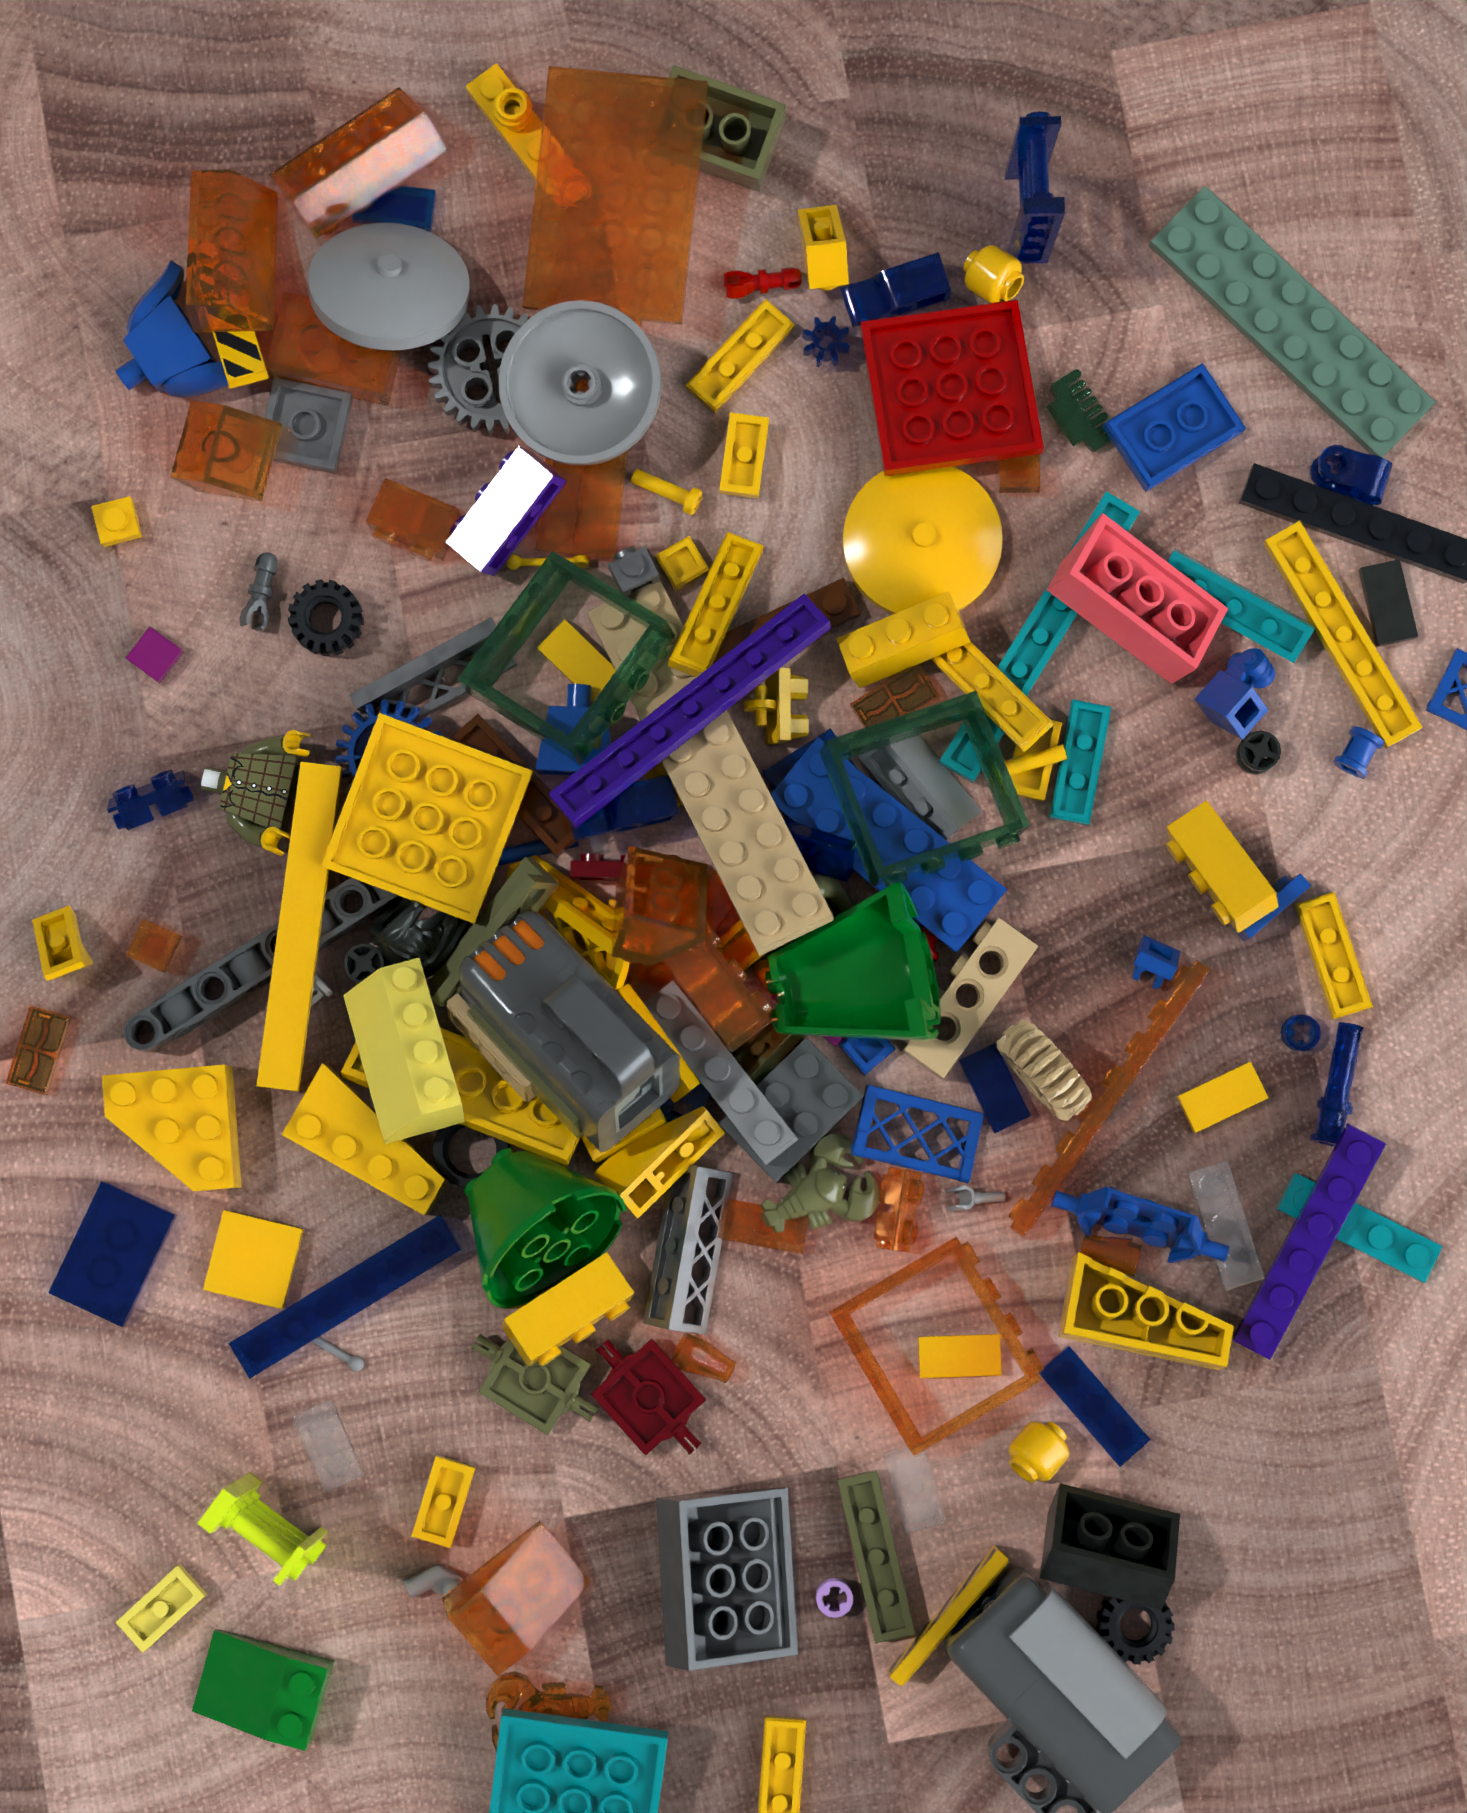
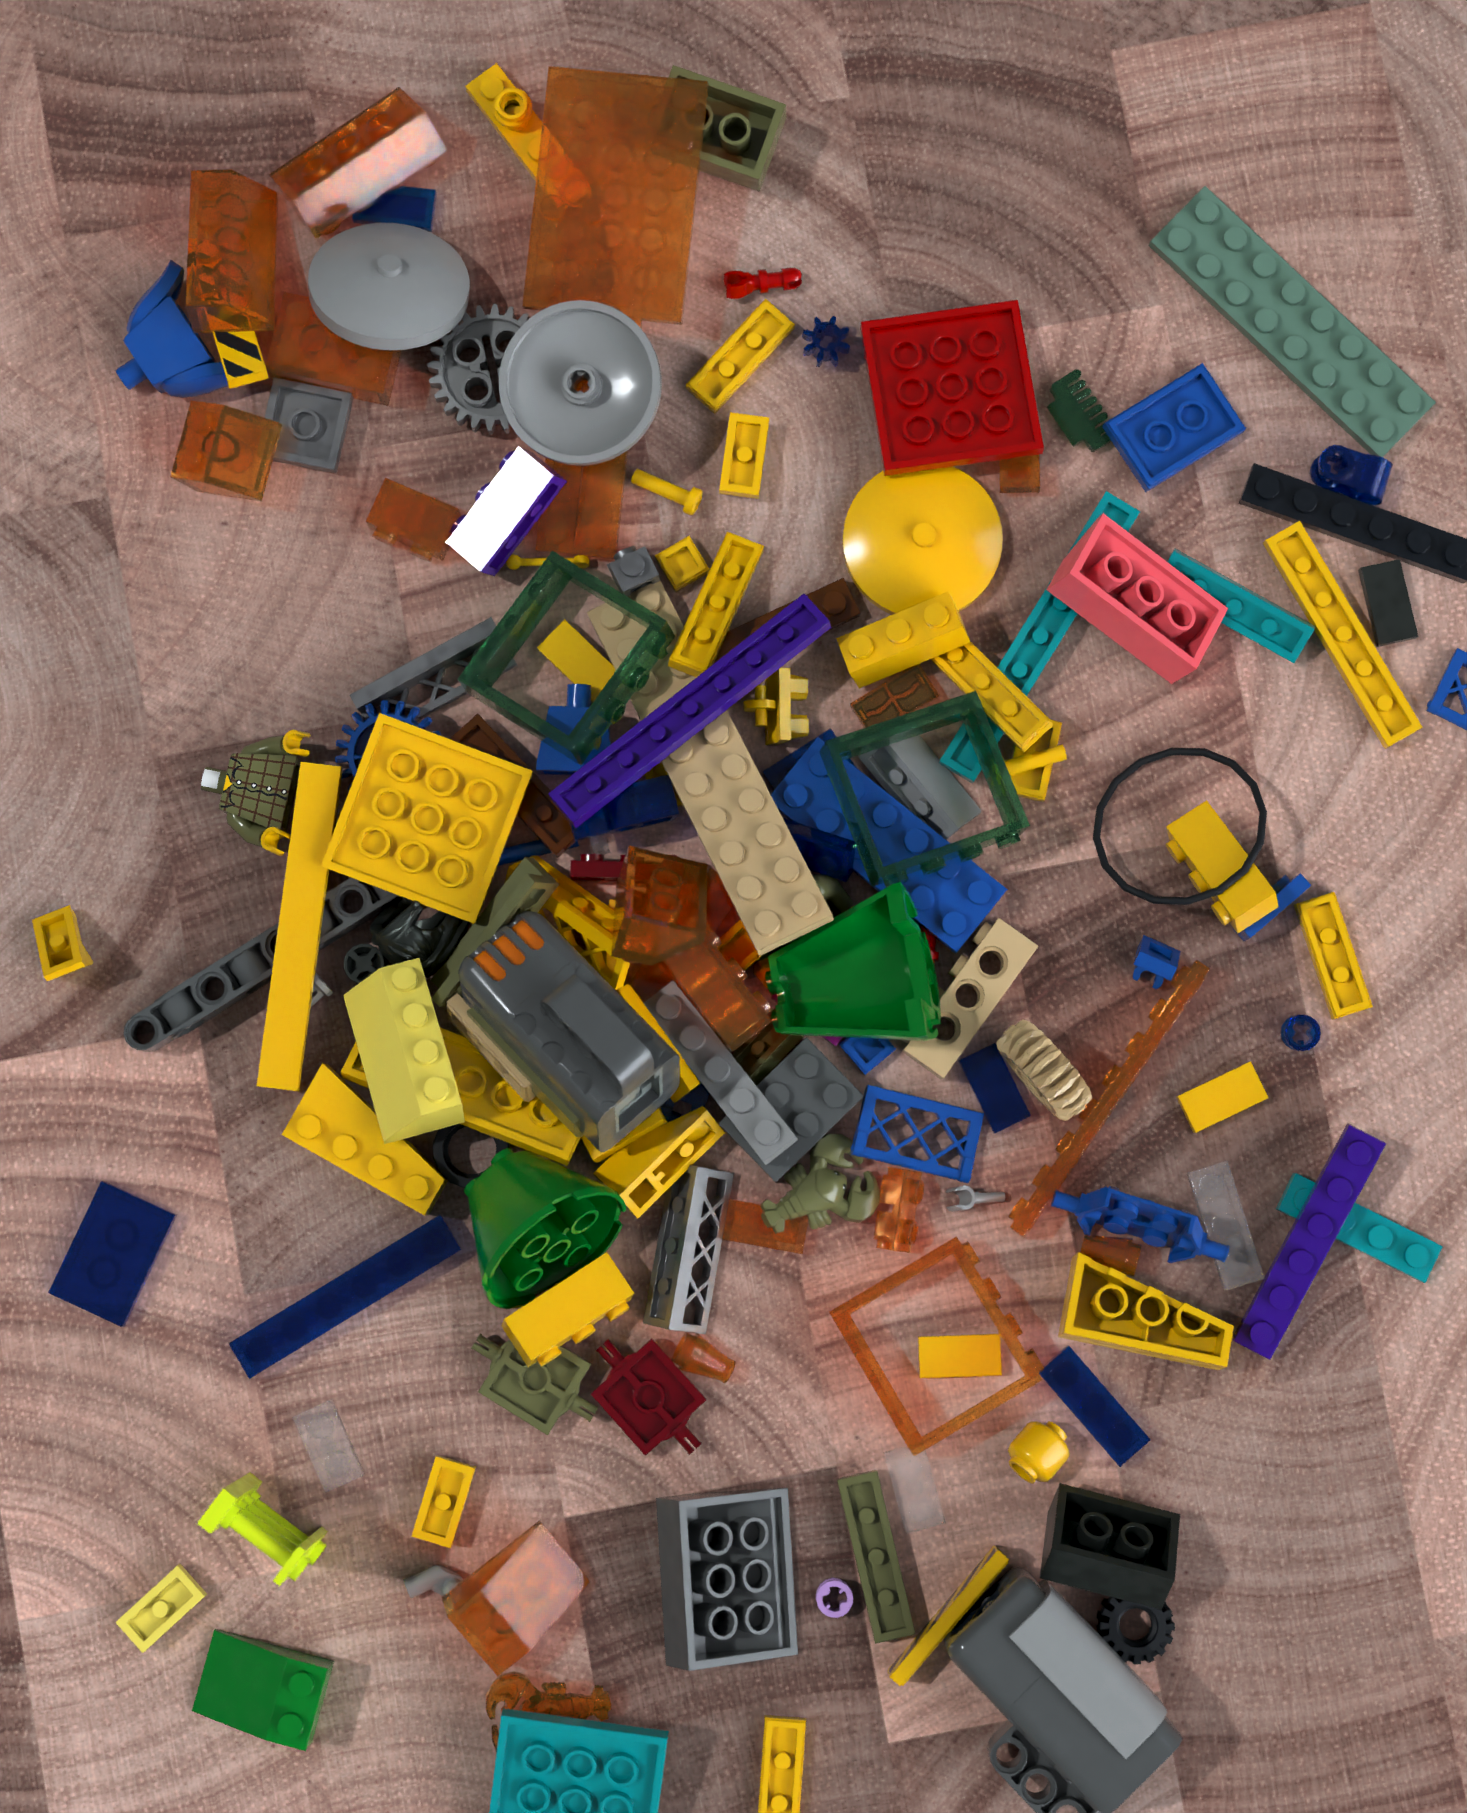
(38, 1050): clear orange tile -> none
(116, 521): yellow plate -> none
(153, 945): clear orange plate -> none
(154, 655): magenta tile -> none
(163, 791): clear blue hinge -> none
(181, 1121): yellow brick -> none
(253, 1259): yellow tile -> none
(260, 591): dark grey piece -> none
(320, 594): black tyre -> none
(355, 1363): light grey hinge -> none
(823, 247): yellow slope -> none
(897, 290): clear blue piece -> none
(993, 274): yellow head -> none
(1039, 210): clear blue fence -> none
(1079, 774): teal tile -> none
(1203, 895): none -> black piece
(1230, 695): blue brick -> none
(1262, 745): pearl dark grey wheel -> none
(1335, 1104): clear blue pin -> none
(1358, 752): blue bush -> none

